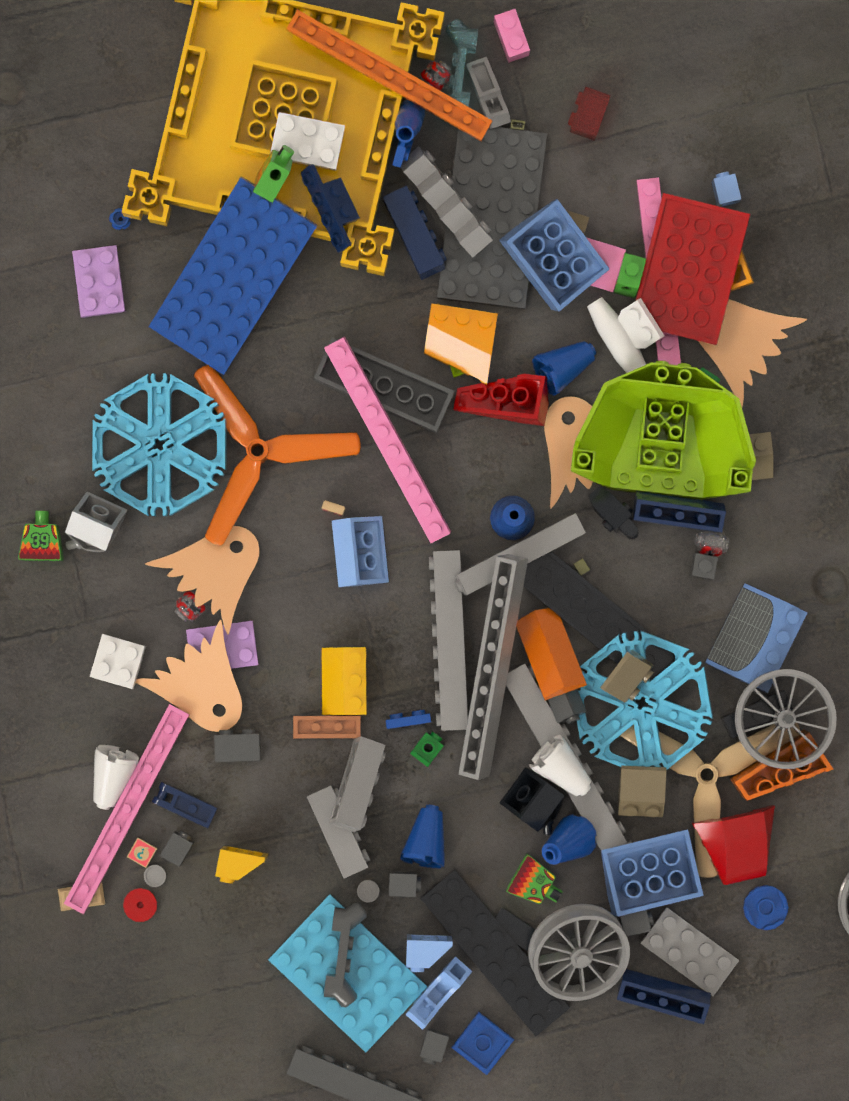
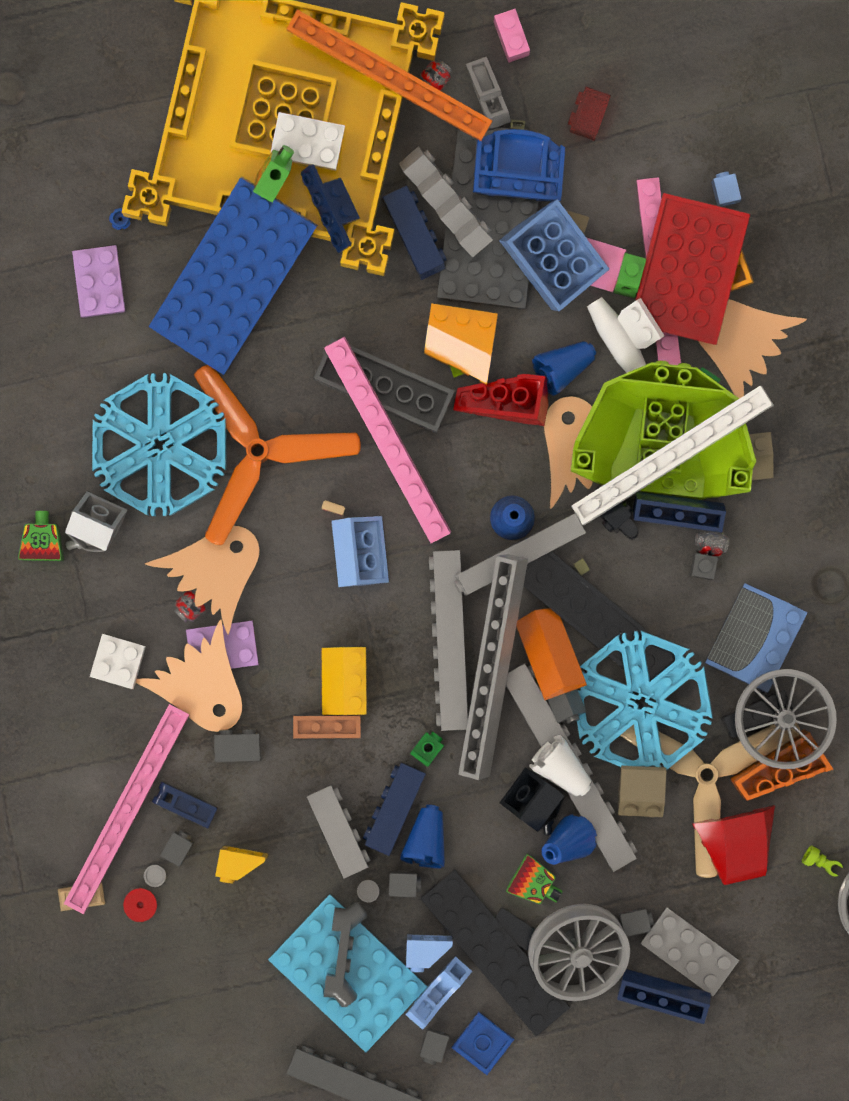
(111, 774): white cone -> none
(142, 852): tile -> none
(357, 784): light grey brick -> none
(394, 809): none -> dark blue brick
(407, 126): blue plate -> none
(417, 717): blue plate -> none
(466, 42): clear light blue plate -> none
(519, 166): none -> blue slope
(627, 676): dark tan slope -> none
(650, 873): medium blue slope -> none
(672, 455): none -> white plate
(765, 907): blue tile -> none
(812, 856): none -> lime piece

